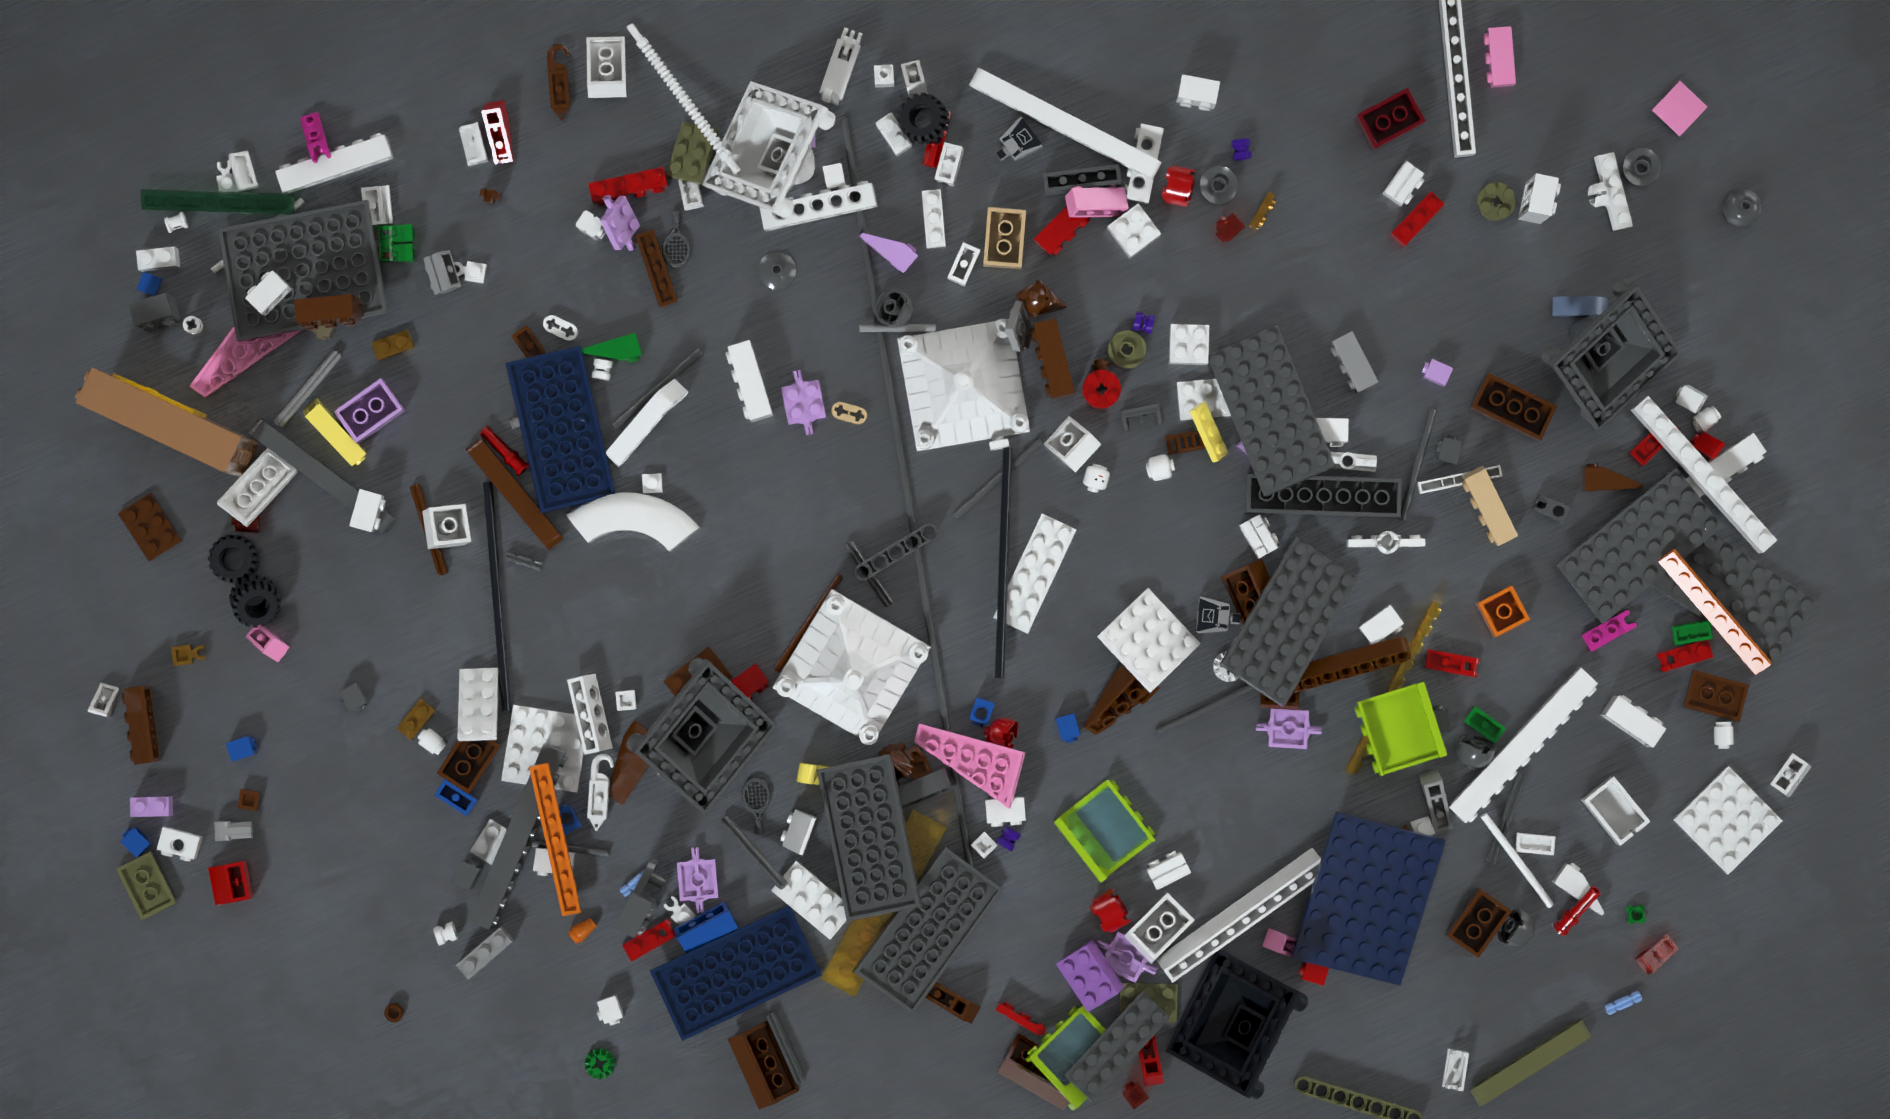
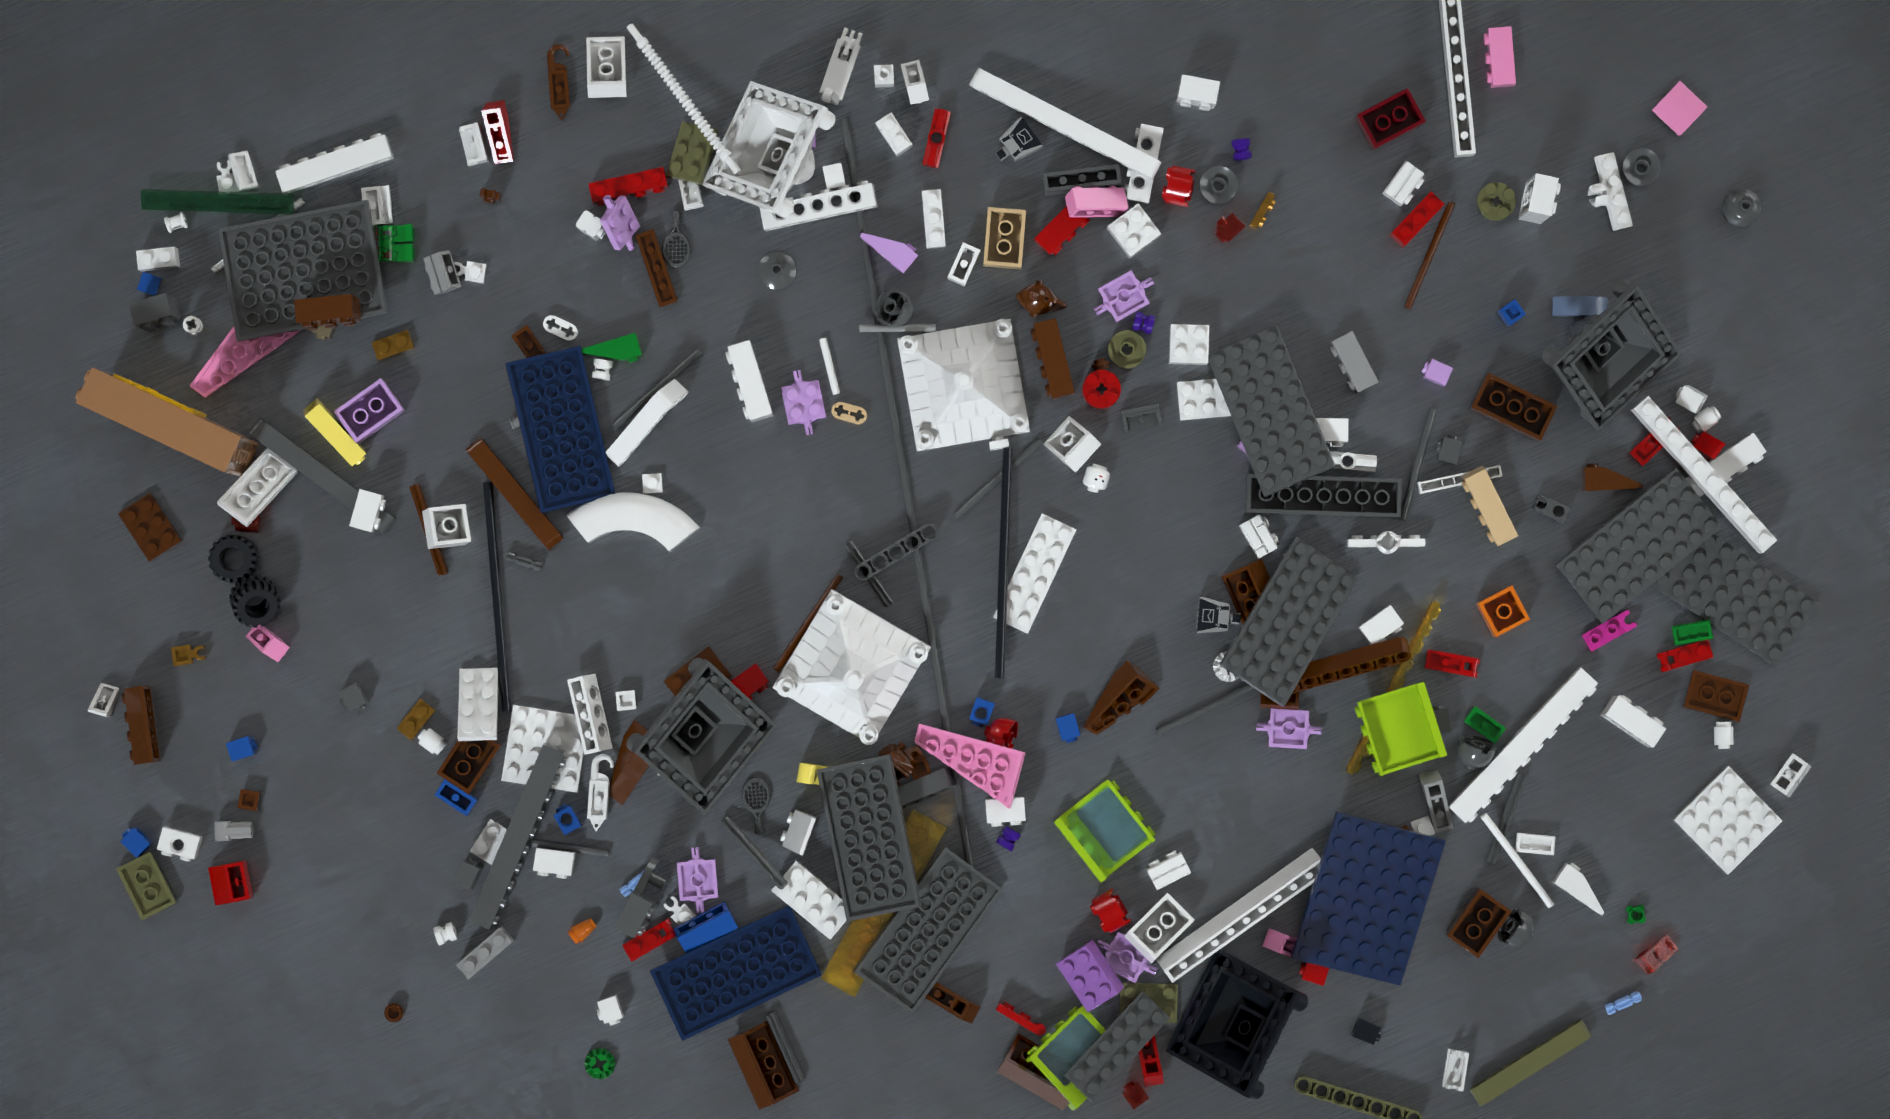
(151, 806): lavender brick -> none
(268, 292): white brick -> none
(307, 388): light grey axle -> none
(315, 136): dark pink plate -> none
(510, 456): red pin -> none
(555, 839): orange plate -> none
(829, 366): none -> white bar
(934, 129): black tyre -> none
(949, 164): white hinge -> none
(983, 845): white plate -> none
(1018, 327): light grey plate -> none
(1123, 296): none -> lavender plate
(1148, 640): white plate -> none
(1160, 467): white head -> none
(1187, 449): reddish brown slope -> none
(1209, 432): light yellow plate -> none
(1366, 1031): none -> black brick
(1429, 255): none -> reddish brown piece
(1511, 313): none -> blue brick
(1571, 917): red pin -> none
(1615, 810): white piece -> none
(1715, 611): plate -> none

